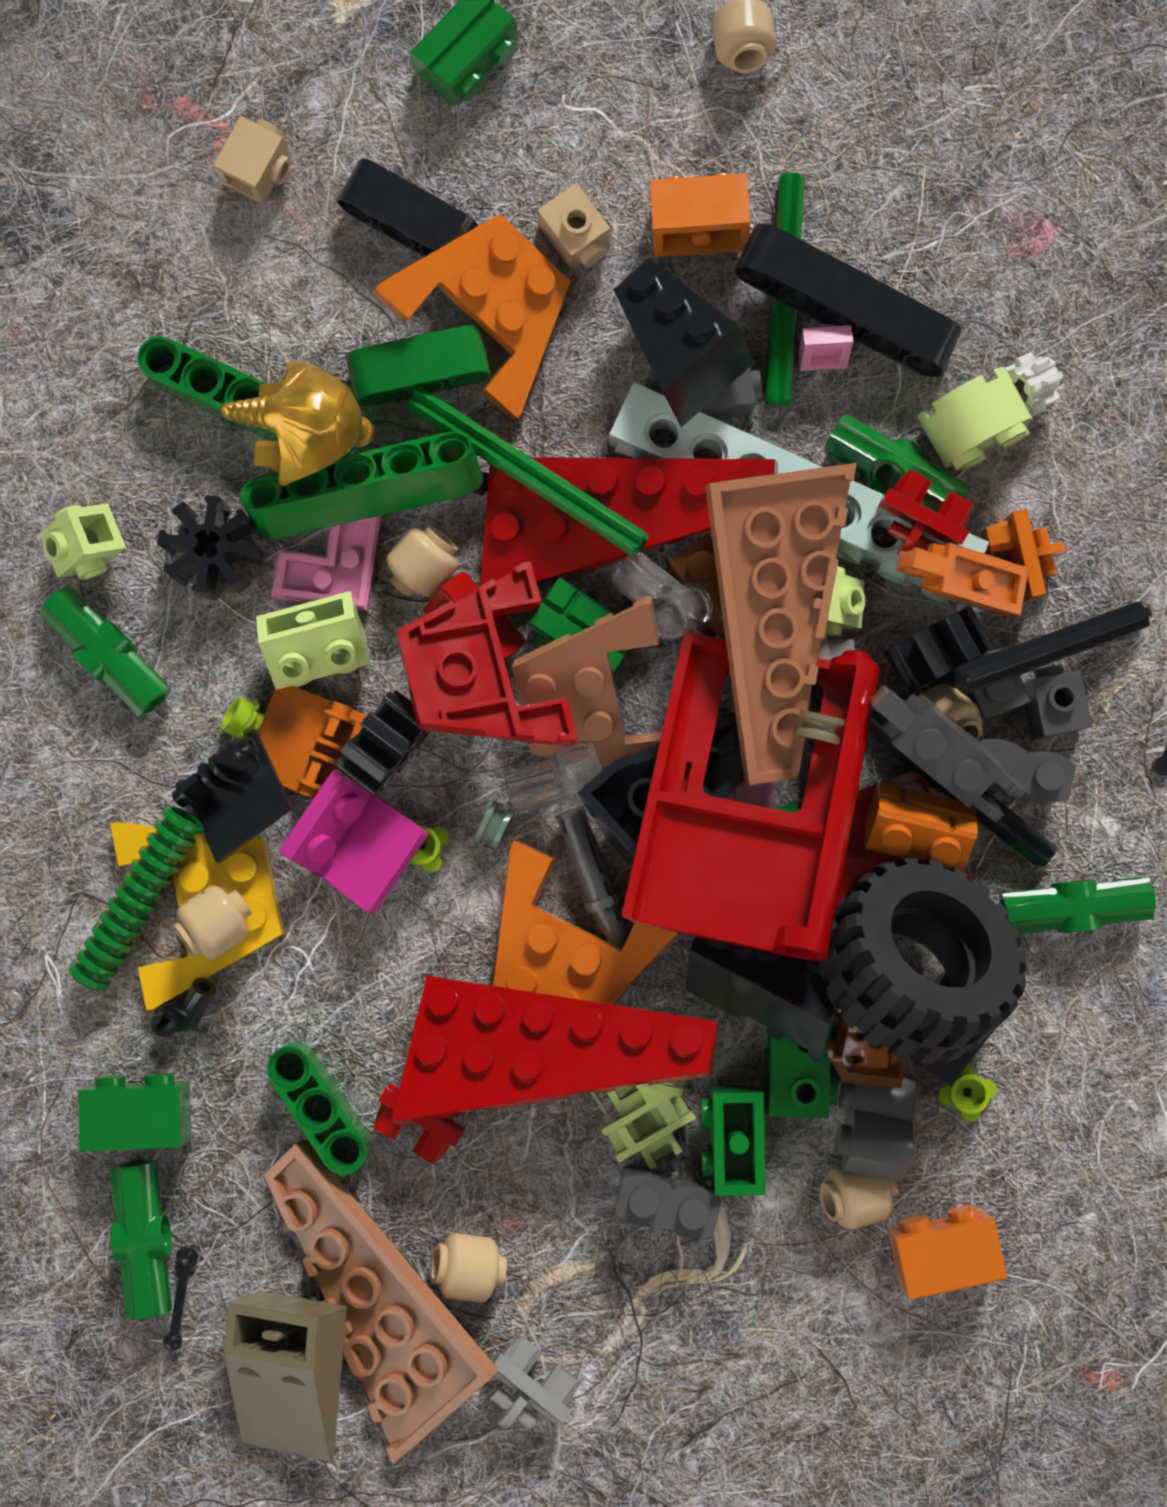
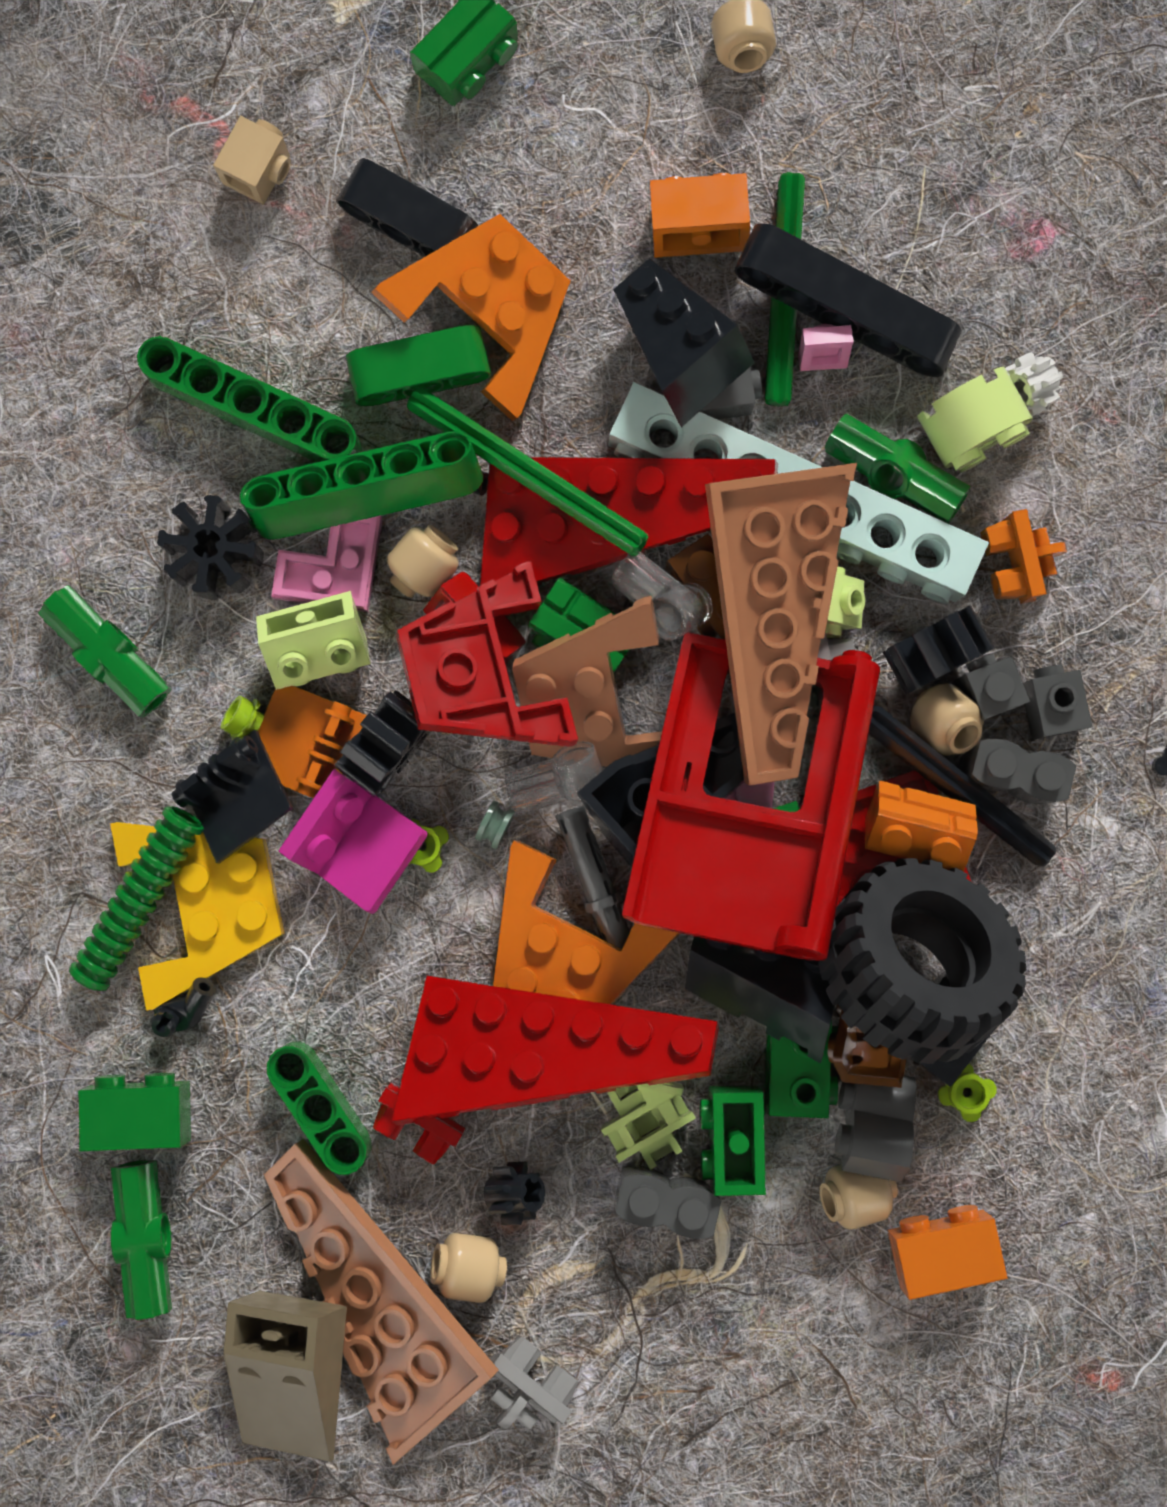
(82, 541): yellowish green brick -> none
(186, 1258): black hinge -> none
(212, 922): tan head -> none
(310, 415): pearl gold piece -> none
(514, 1193): none -> black gear
(574, 228): tan brick -> none
(820, 726): dark tan bush -> none
(905, 503): red hips -> none
(944, 750): dark grey hinge -> none
(968, 577): orange hinge -> none
(1051, 647): black axle -> none
(1080, 905): green piece -> none

